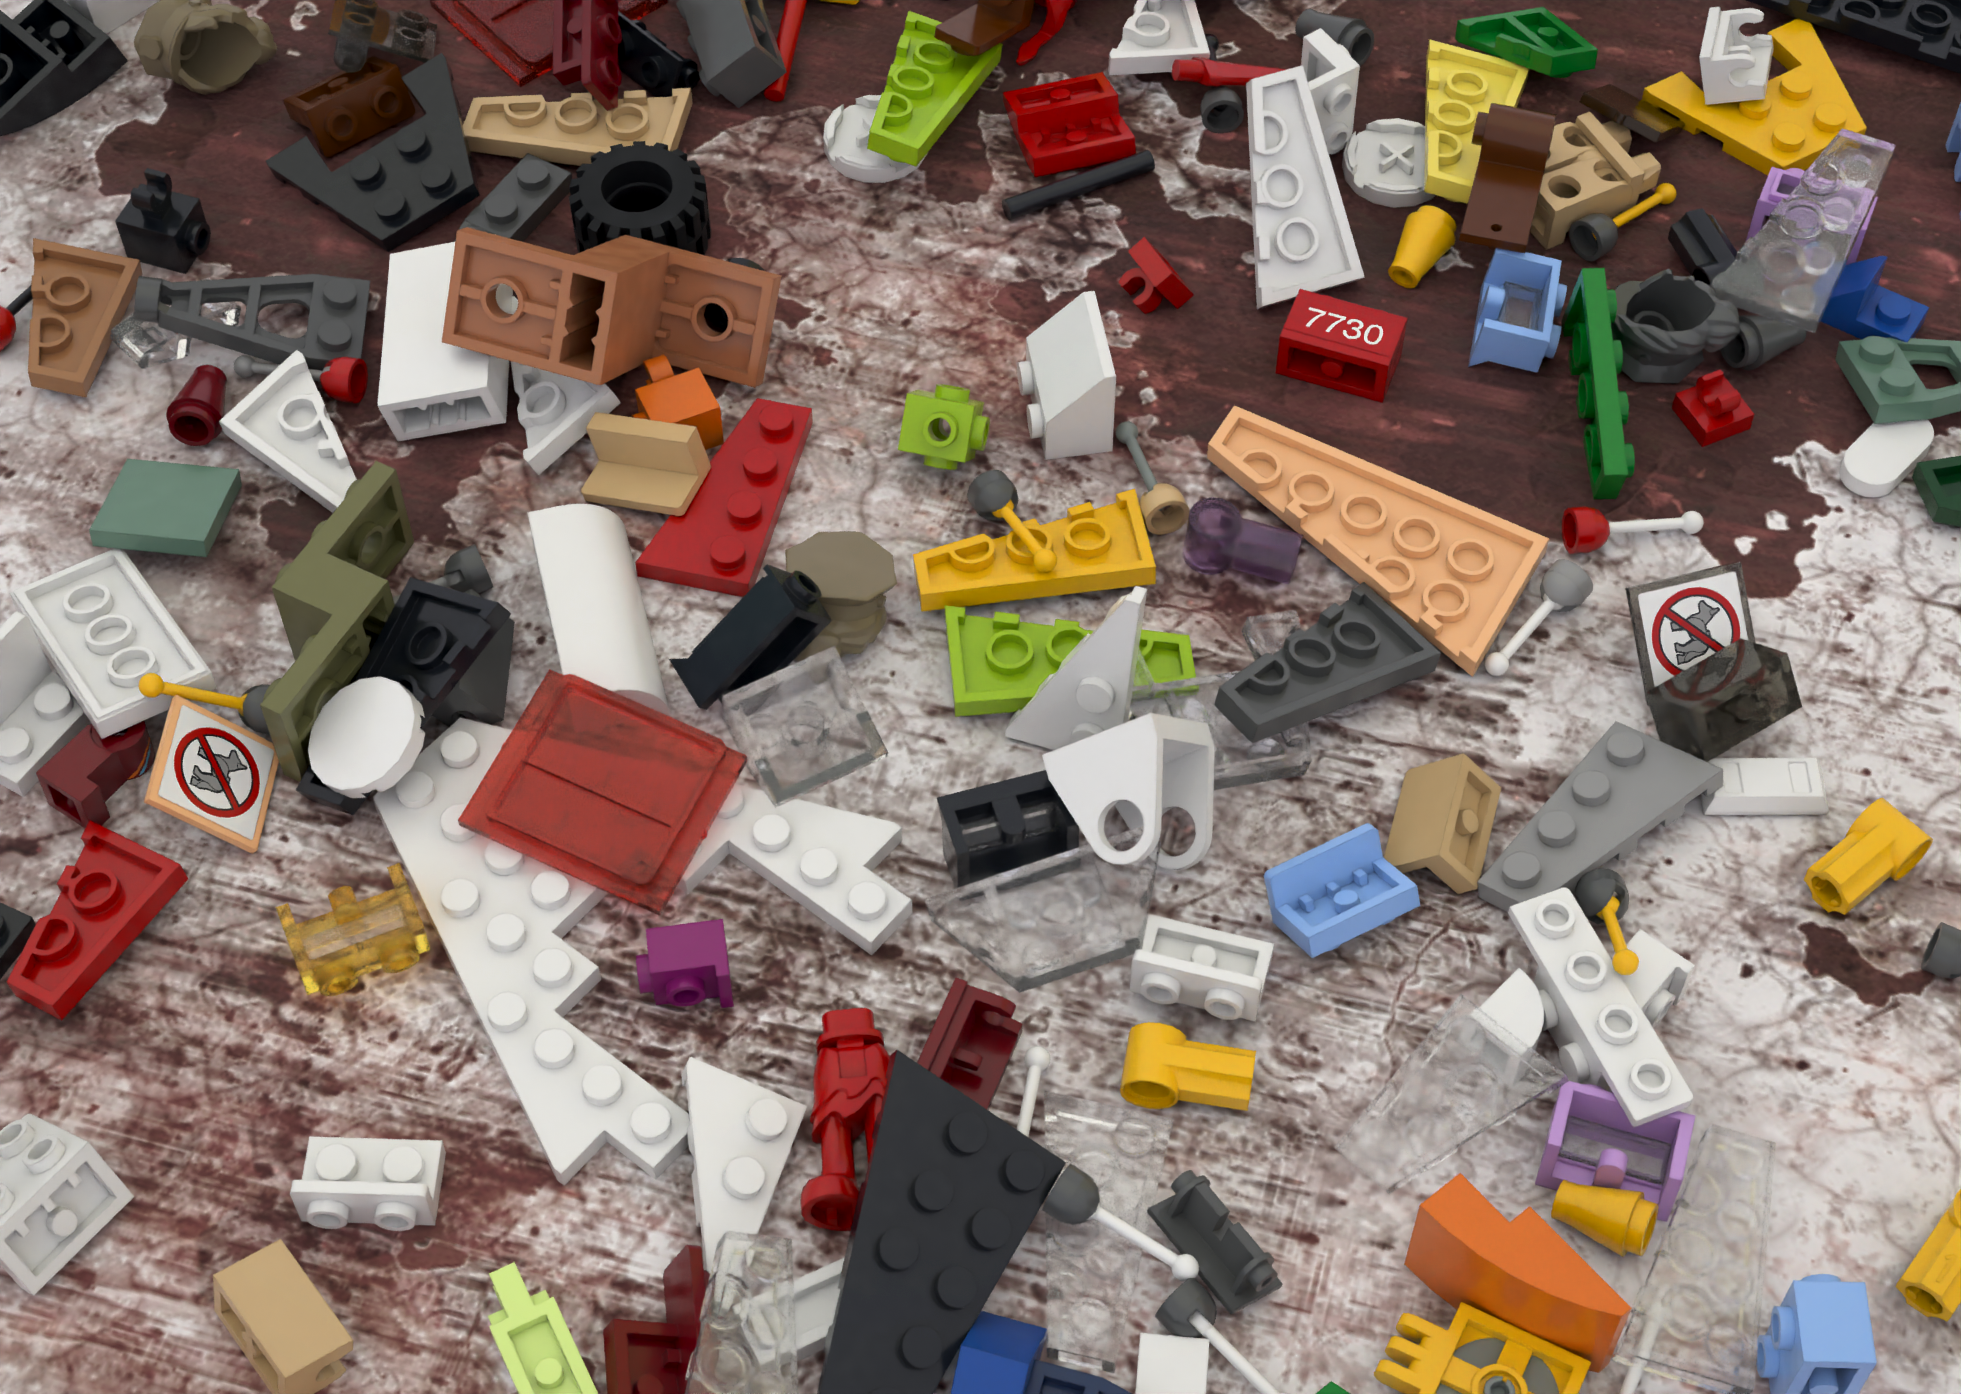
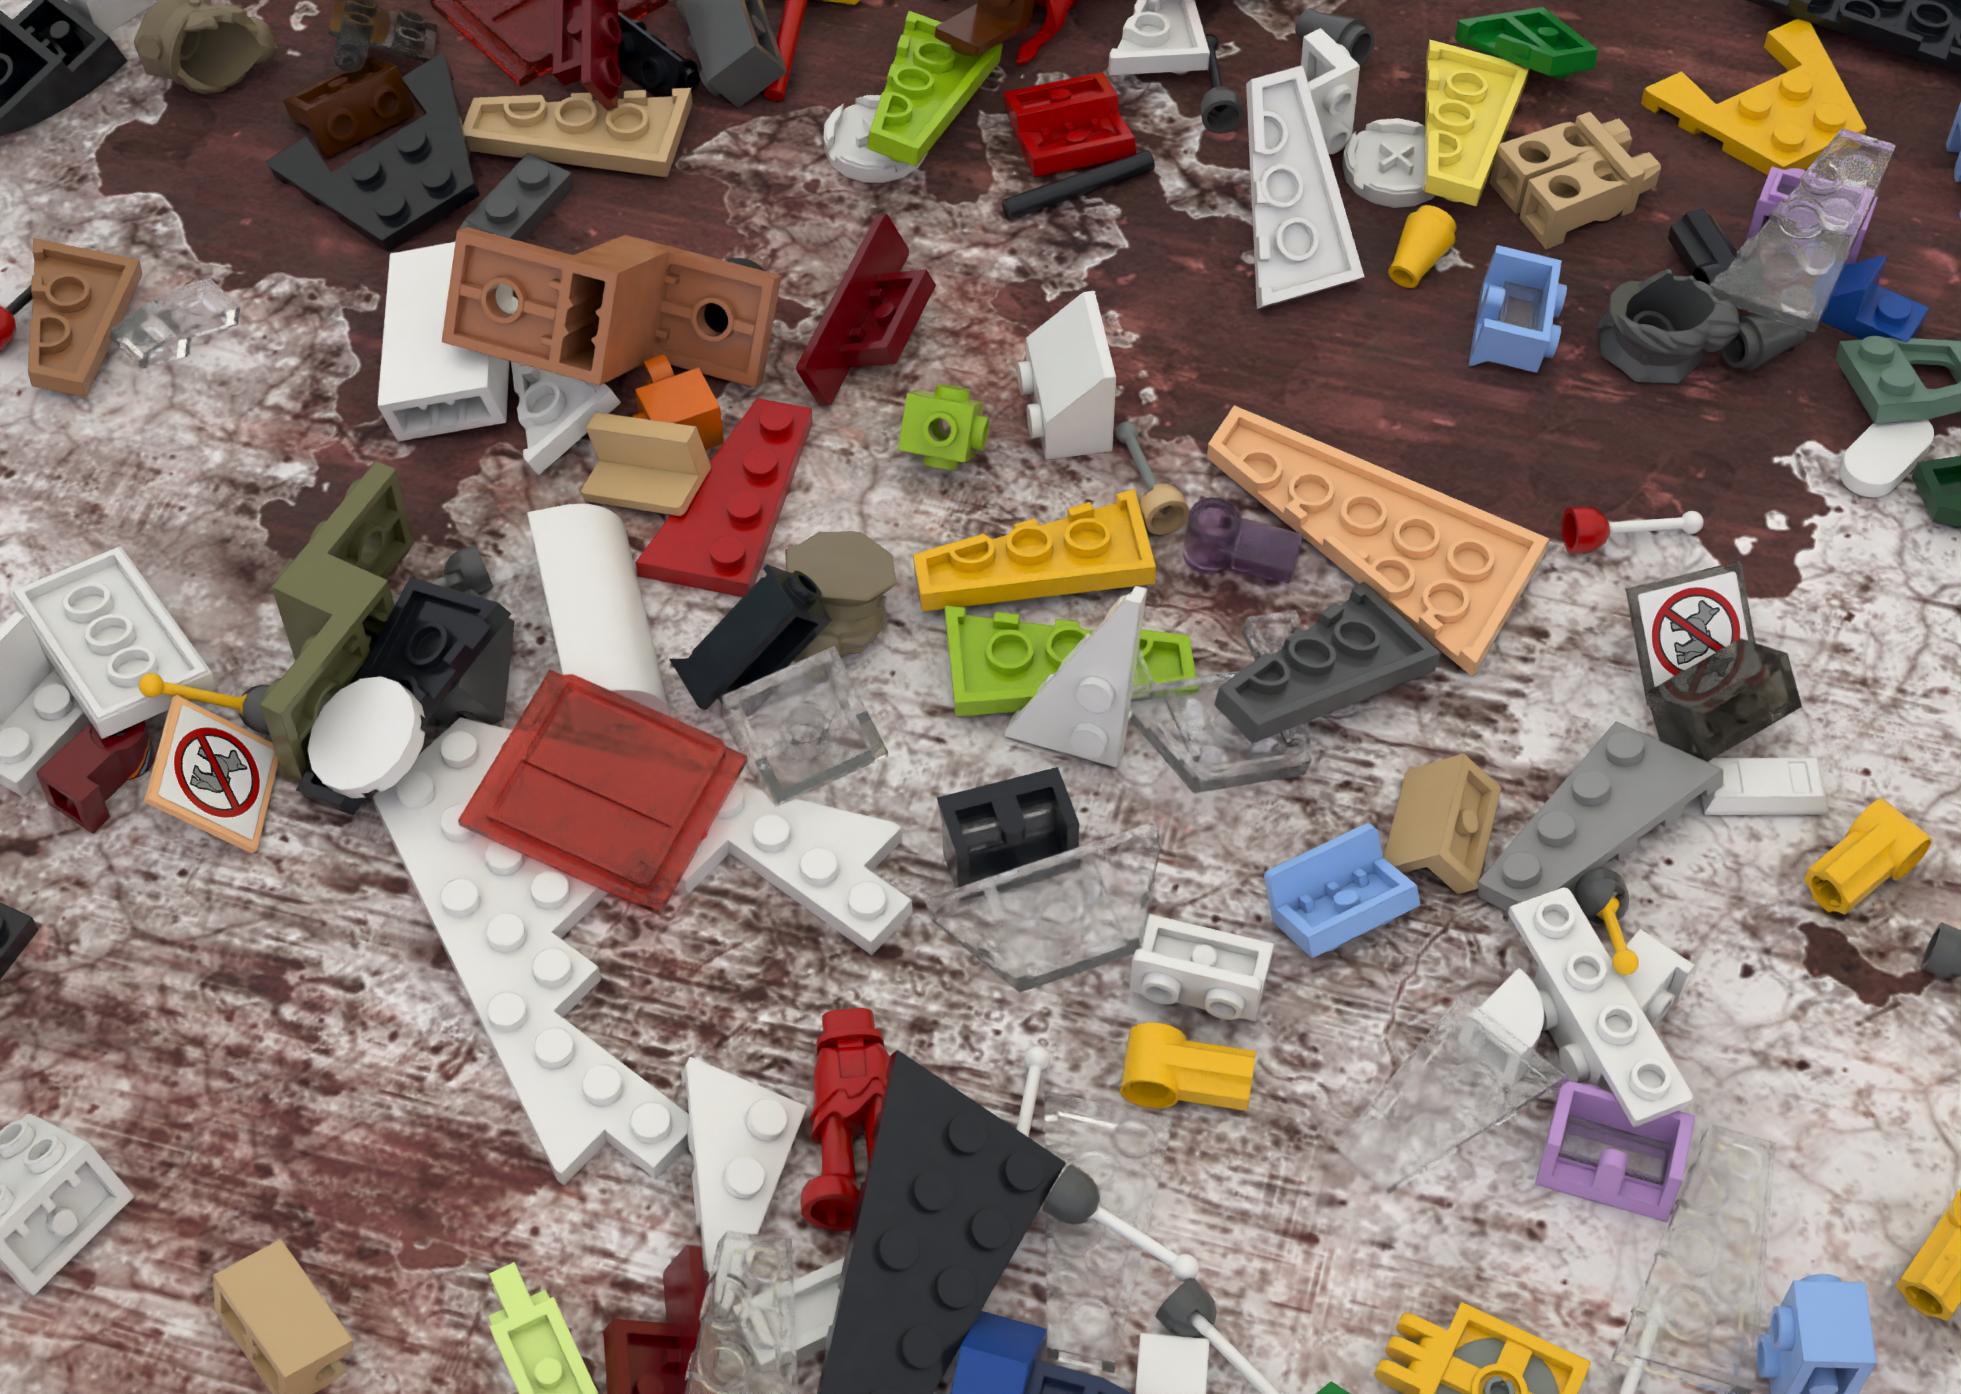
(96, 917): red wing -> none
(163, 225): black brick -> none
(166, 508): sand green tile -> none
(198, 407): dark red cone -> none
(292, 432): white wing -> none
(334, 304): dark grey plate -> none
(341, 377): red hinge -> none
(356, 937): clear yellow window -> none
(370, 1182): white bracket -> none
(641, 195): black tyre -> none
(686, 964): magenta brick -> none
(868, 314): none -> dark red bracket
(972, 1042): dark red hinge -> none
(996, 499): hinge -> none
(1144, 773): white hose -> none
(1157, 277): red tile -> none
(1218, 72): red bar -> none
(1225, 1252): dark grey hinge -> none
(1341, 345): red brick -> none
(1507, 176): reddish brown door -> none
(1514, 1272): orange slope -> none
(1562, 590): hinge -> none
(1598, 233): dark grey hinge -> none
(1598, 362): green wing -> none
(1607, 1215): yellow cone -> none
(1632, 112): dark brown piece -> none
(1712, 409): red tile -> none
(1731, 63): white hinge -> none

